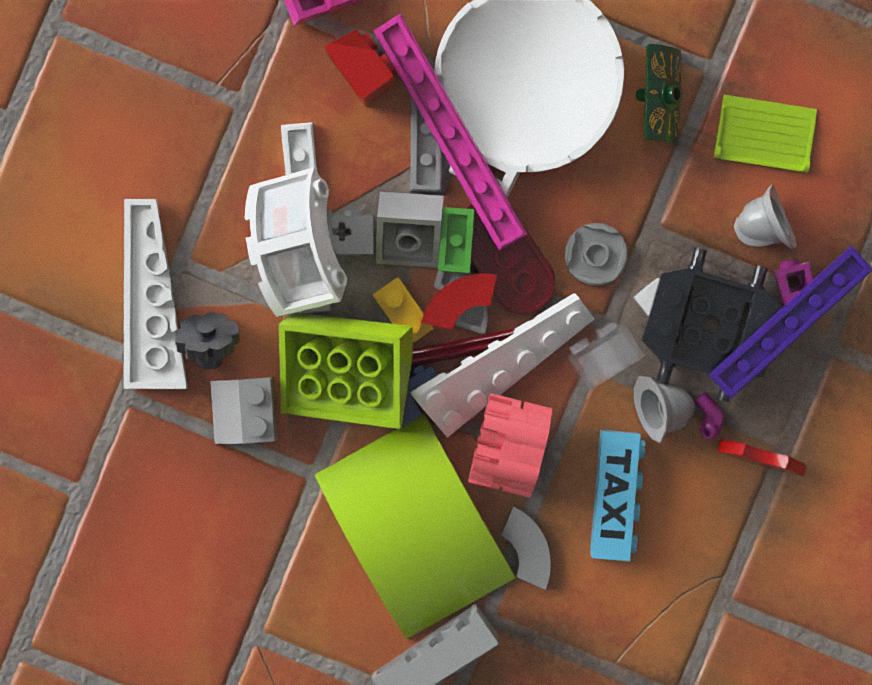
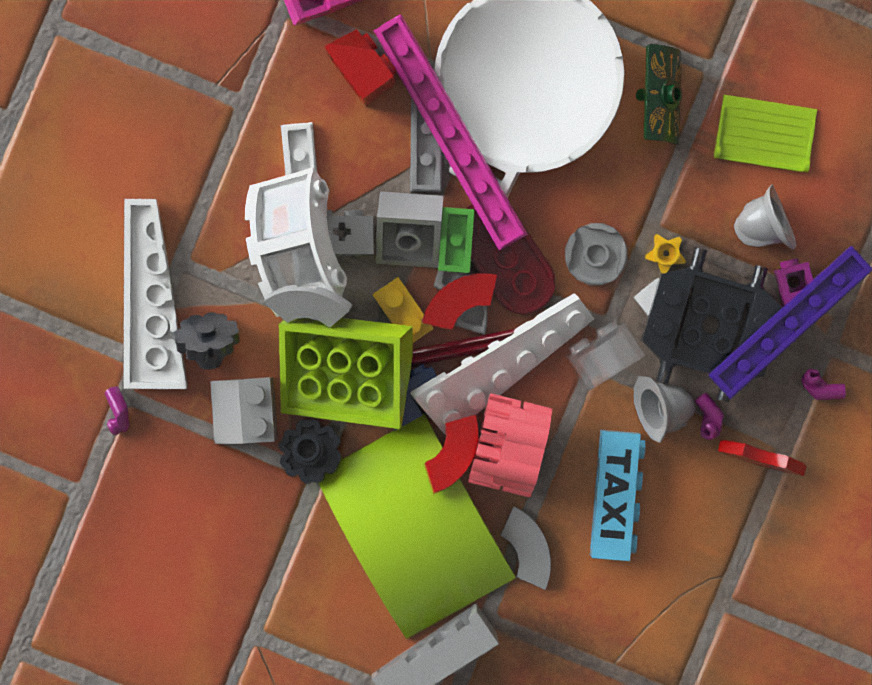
(119, 409): none -> magenta arm
(304, 302): none -> light grey tile
(310, 451): none -> black plant
(455, 455): none -> red tile
(672, 247): none -> yellow plate
(820, 389): none -> magenta arm

